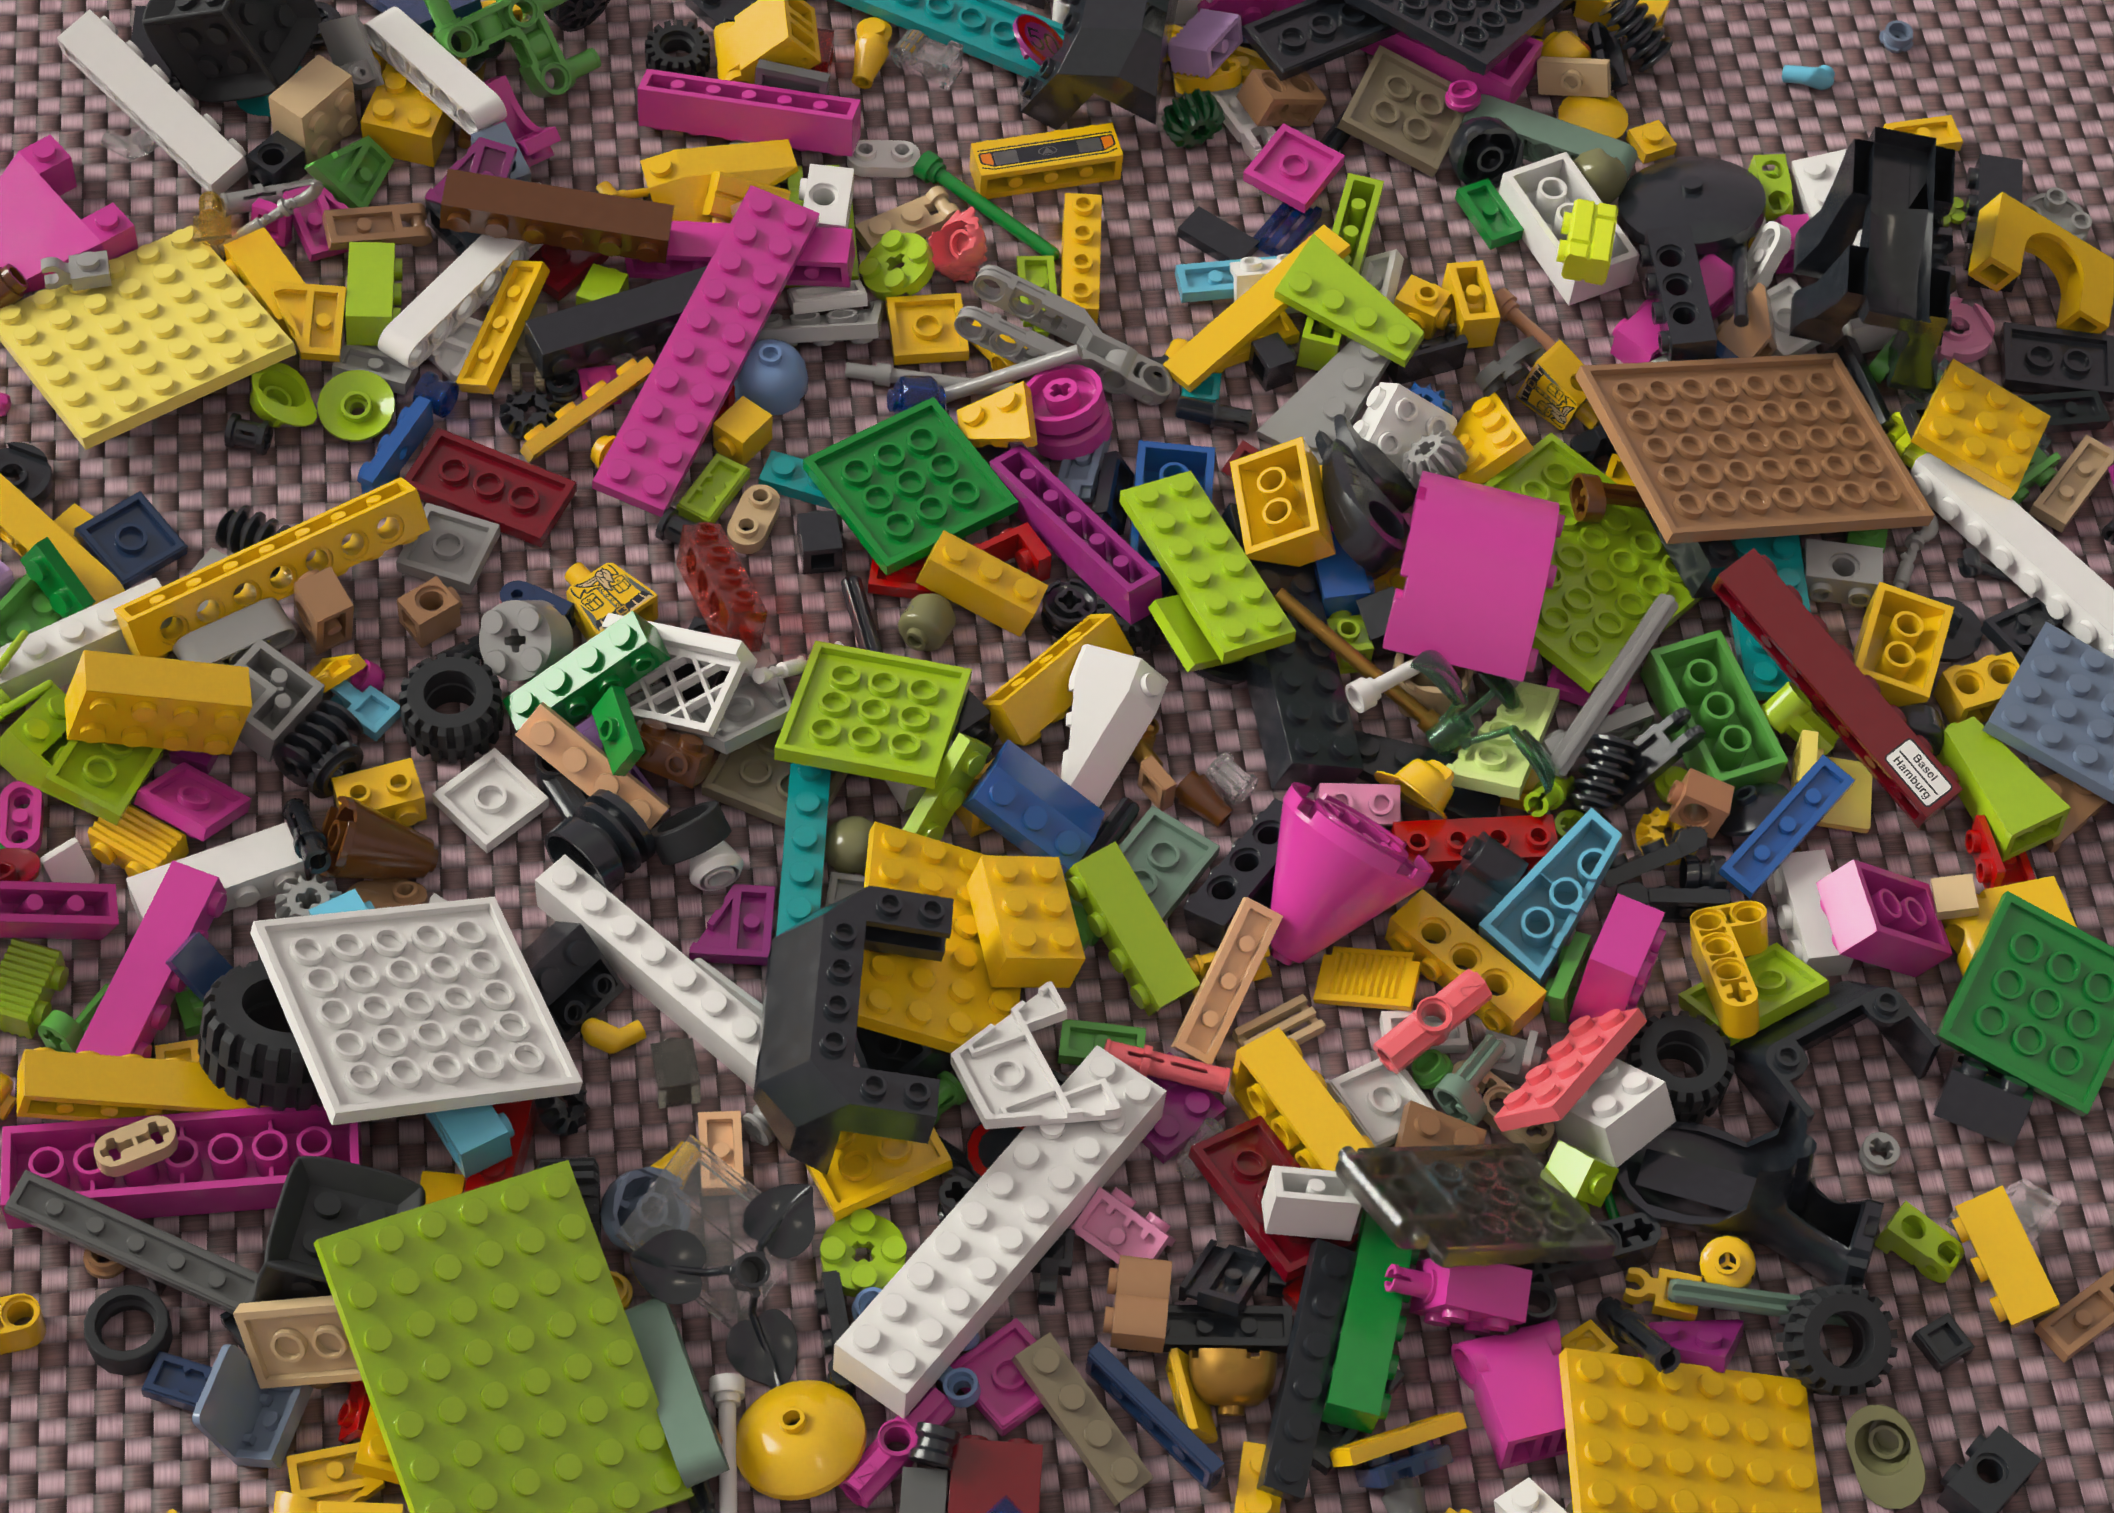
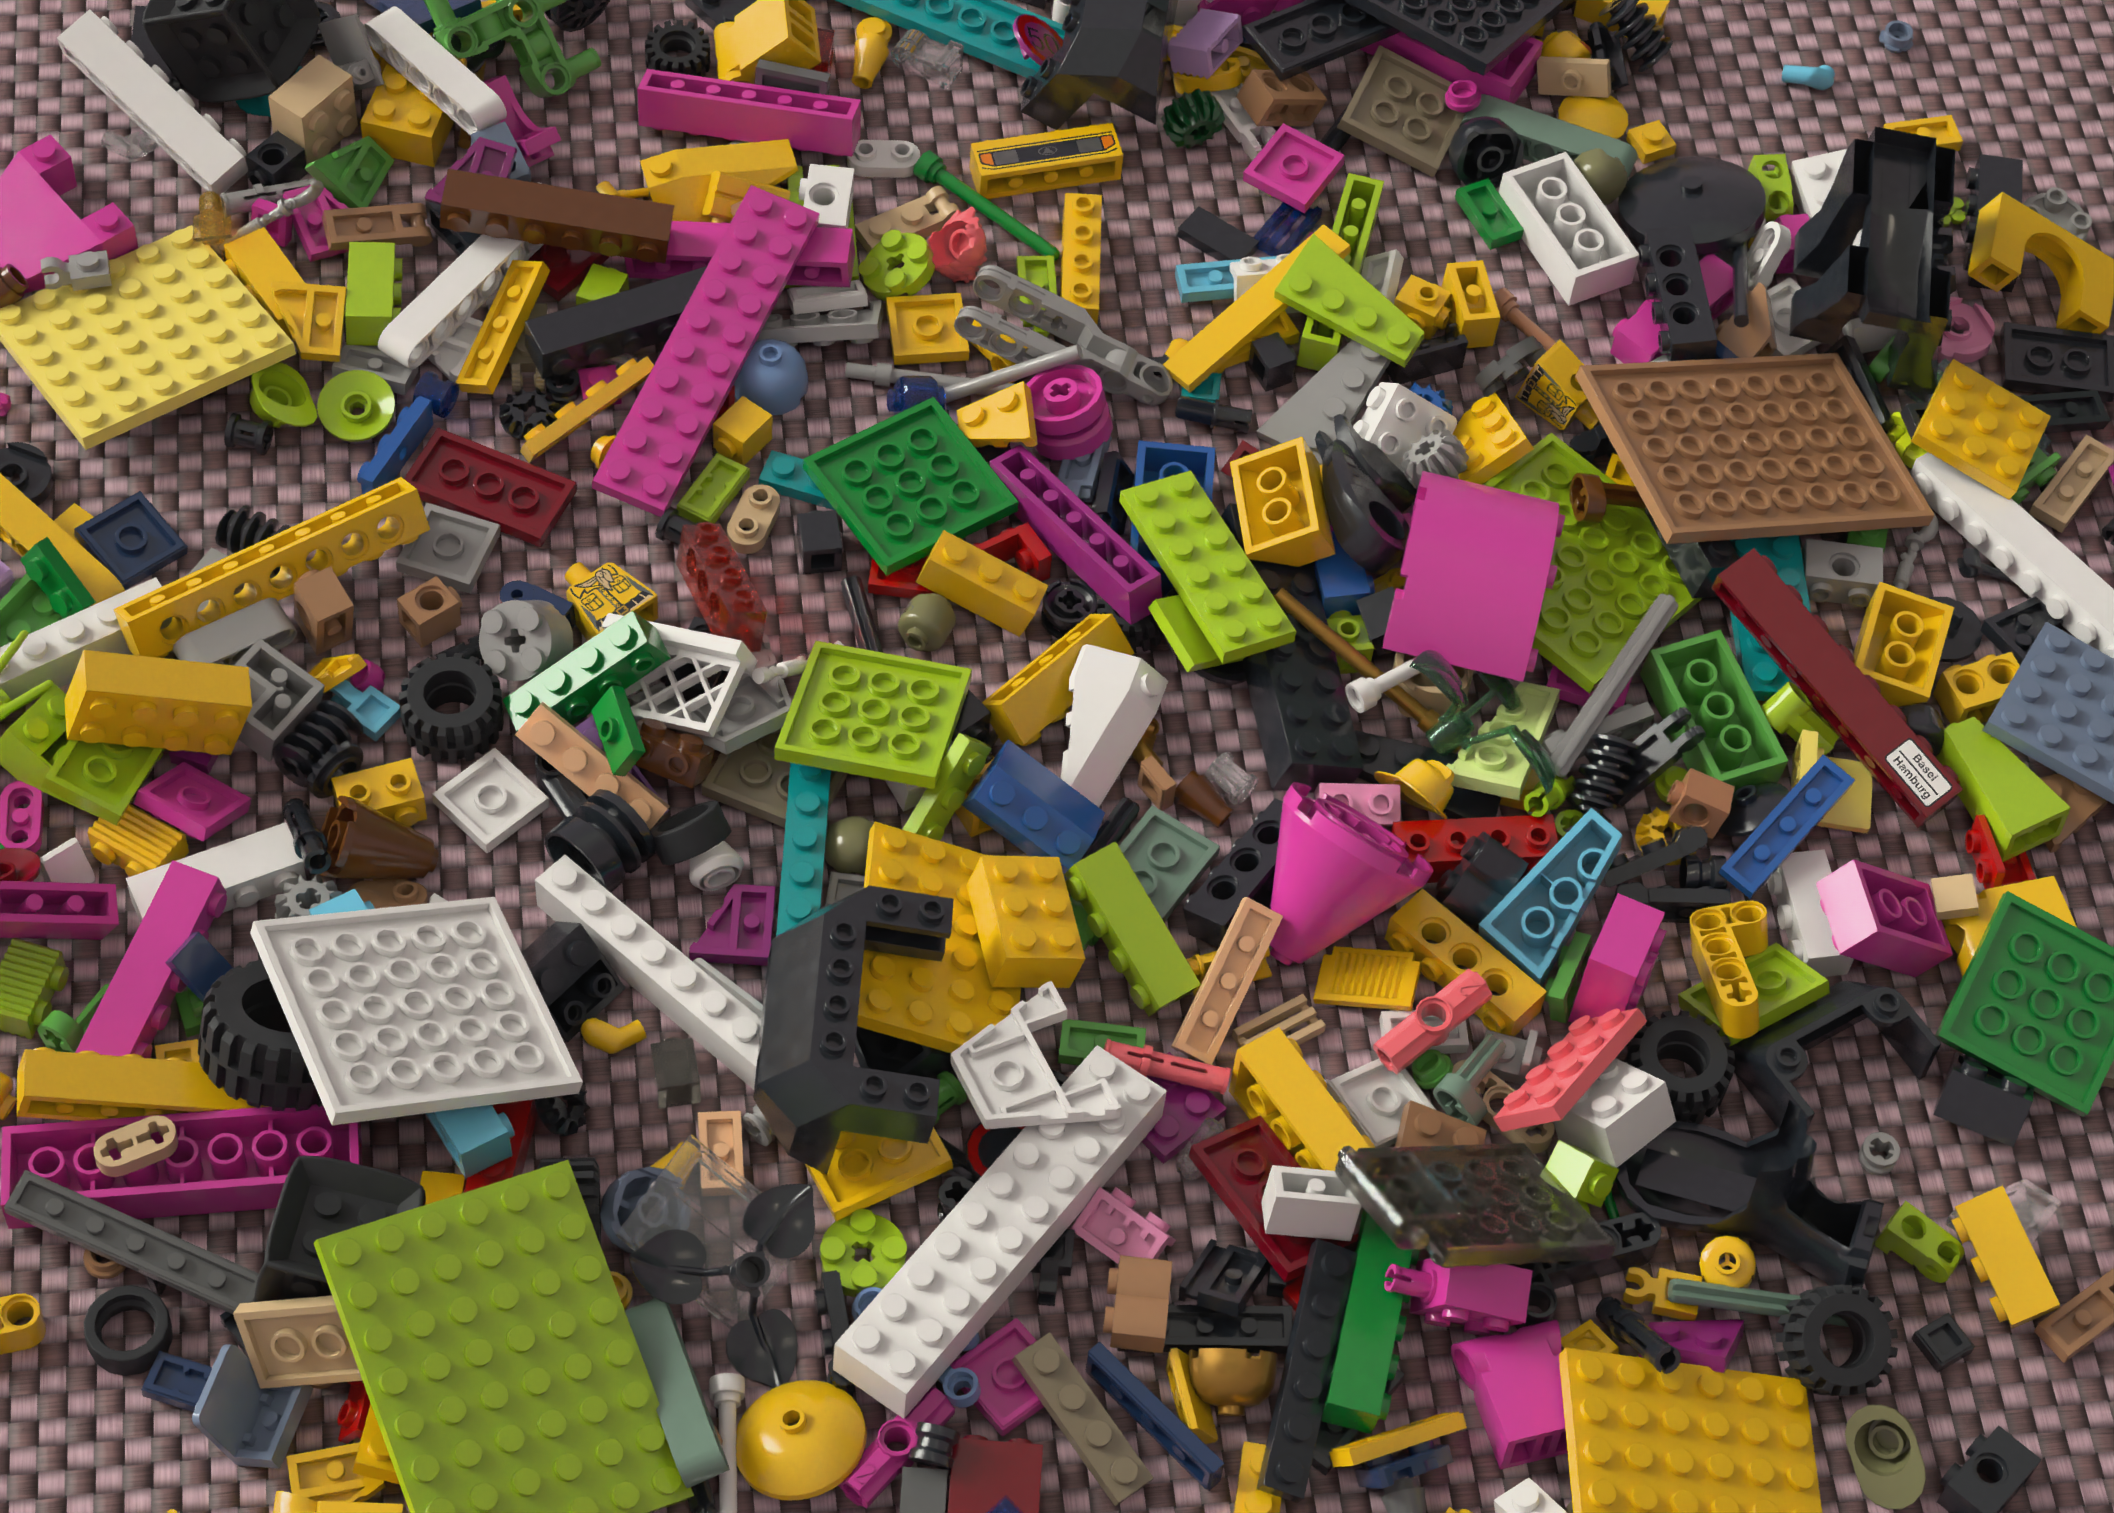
(1589, 241): neon yellow brick -> none

